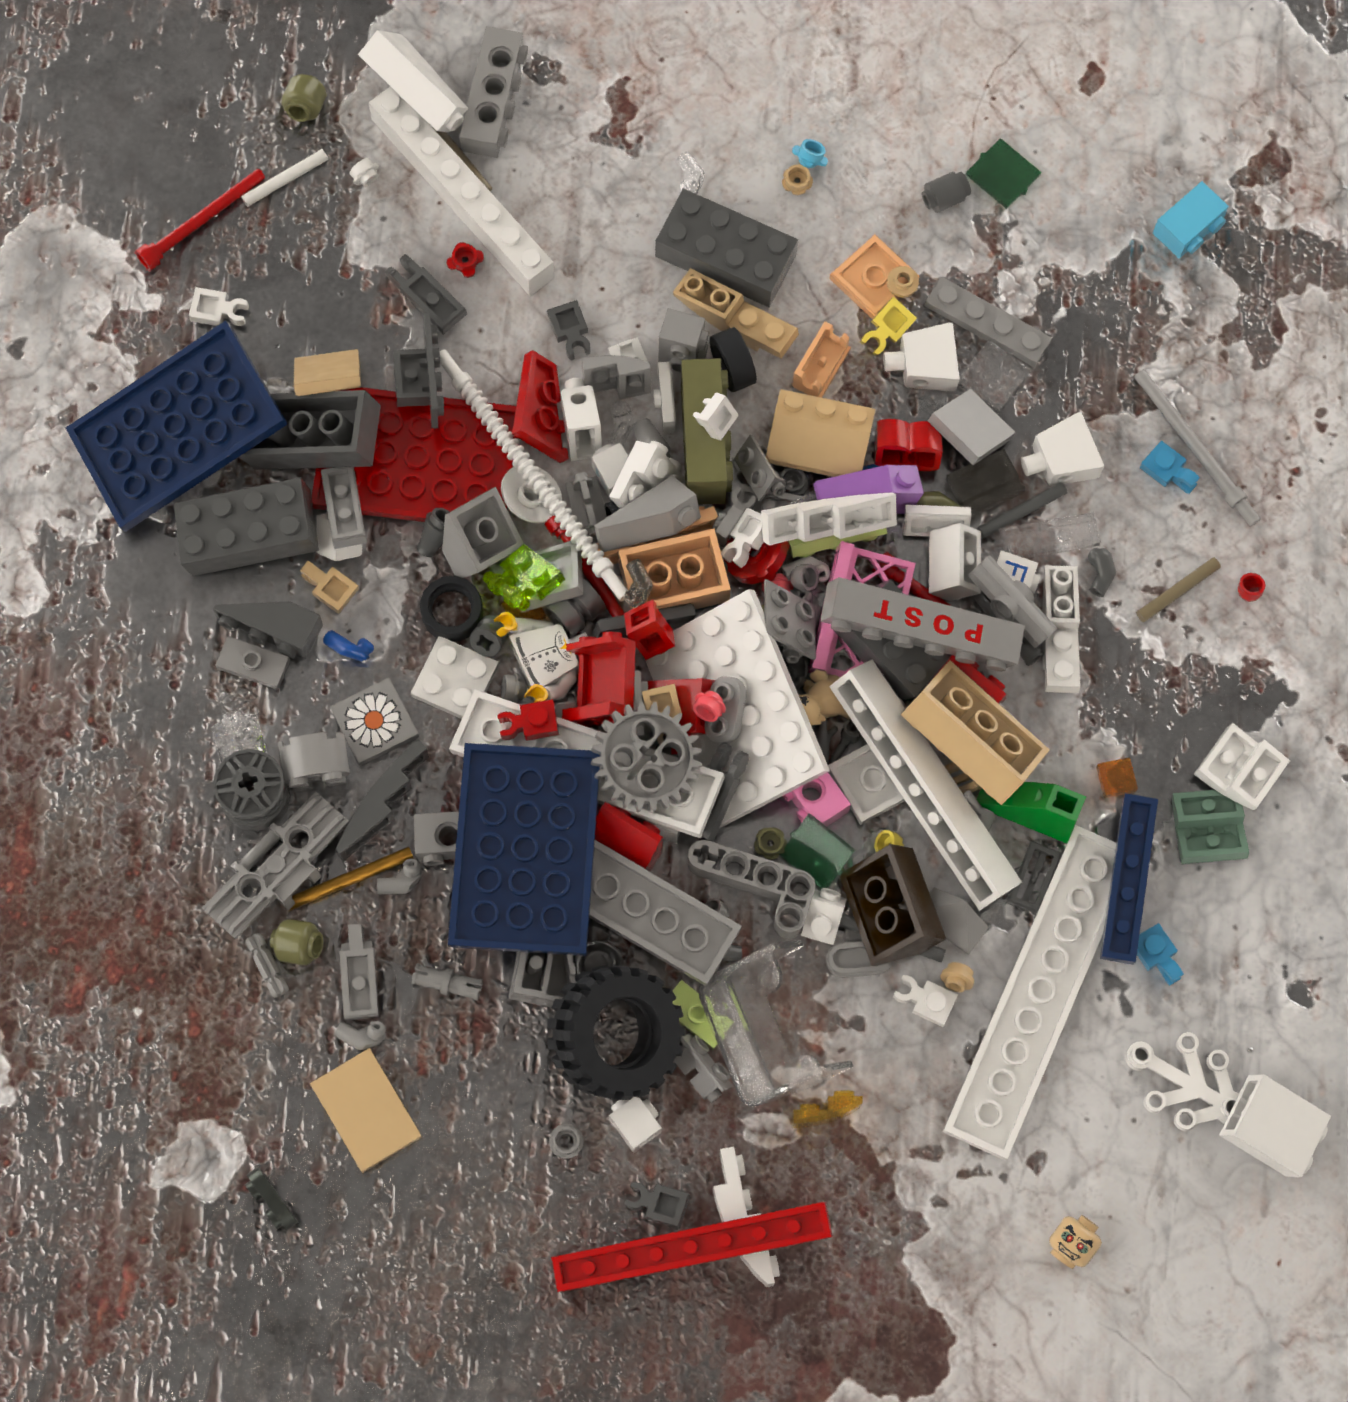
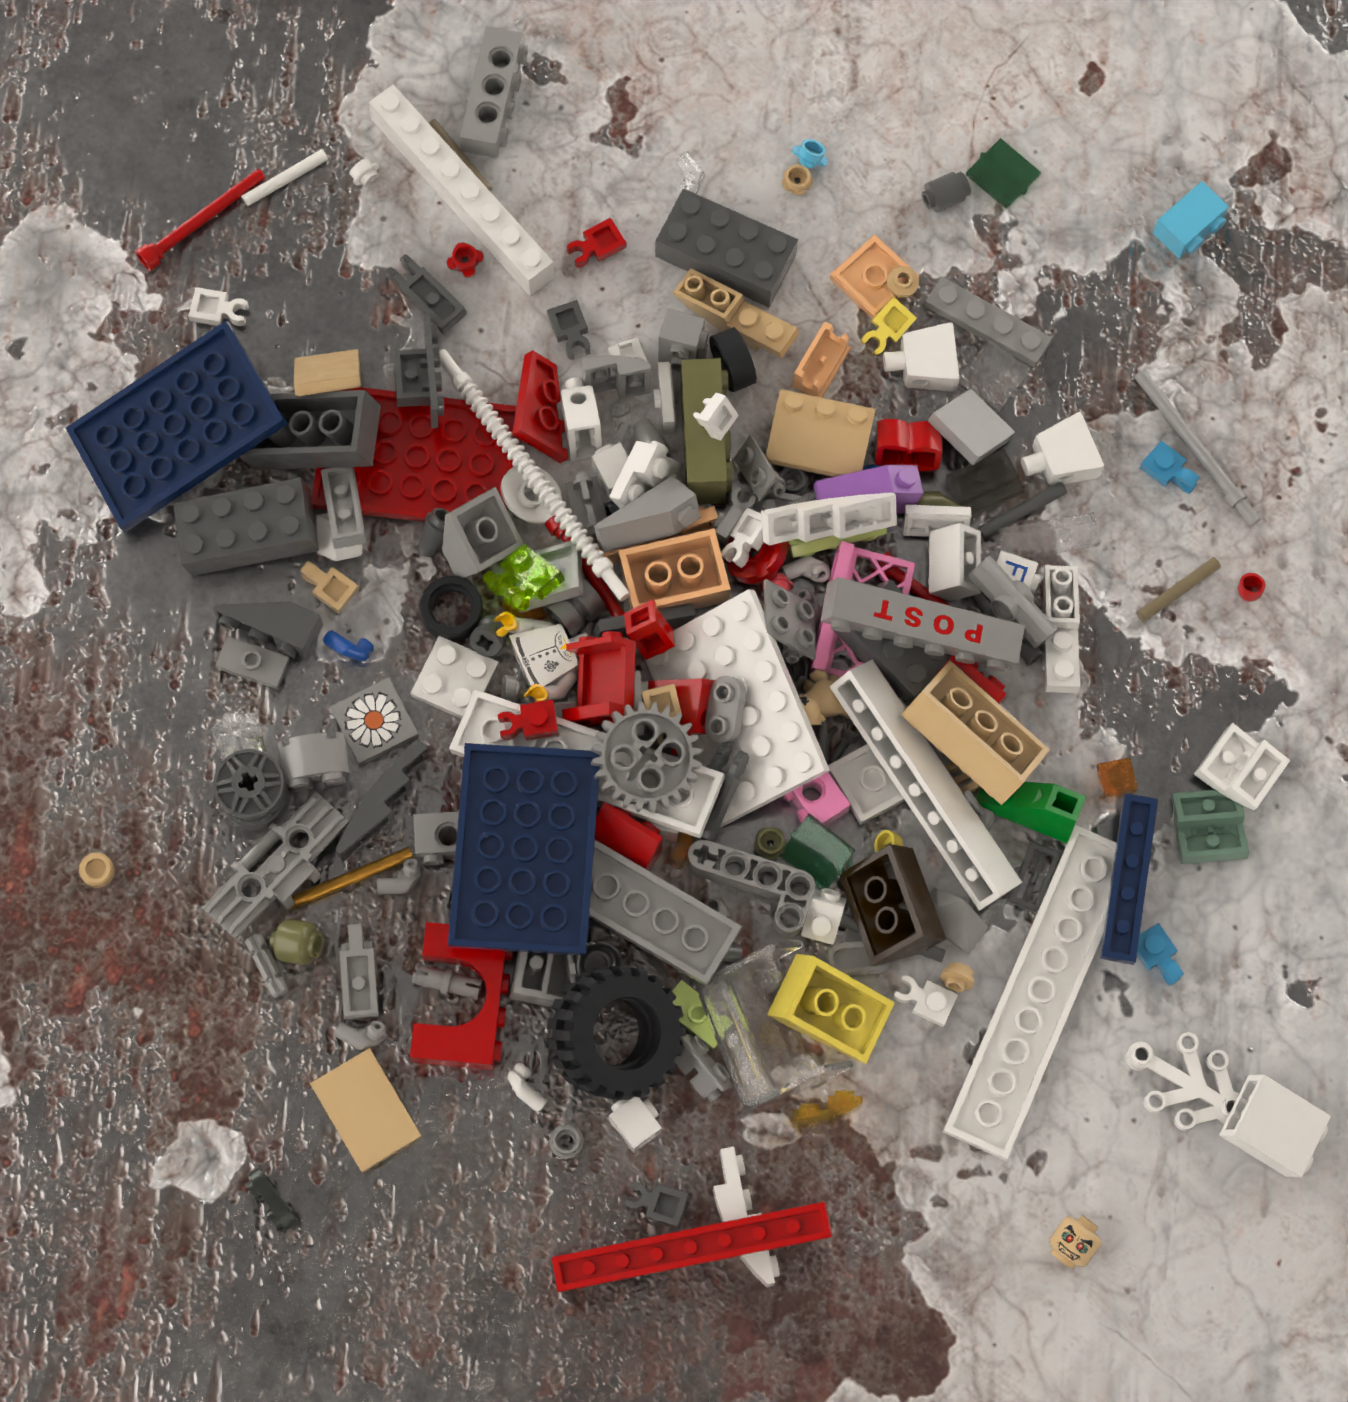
(96, 870): none -> tan tile
(303, 97): olive head -> none
(414, 80): white slope -> none
(475, 1042): none -> red arch
(523, 1090): none -> white arm
(600, 240): none -> red plate
(641, 585): clear smoke arm -> none
(681, 850): none -> clear orange tile
(709, 706): coral plate -> none
(804, 577): light grey hinge -> none
(831, 1007): none -> light yellow slope
(1106, 570): dark grey arm -> none

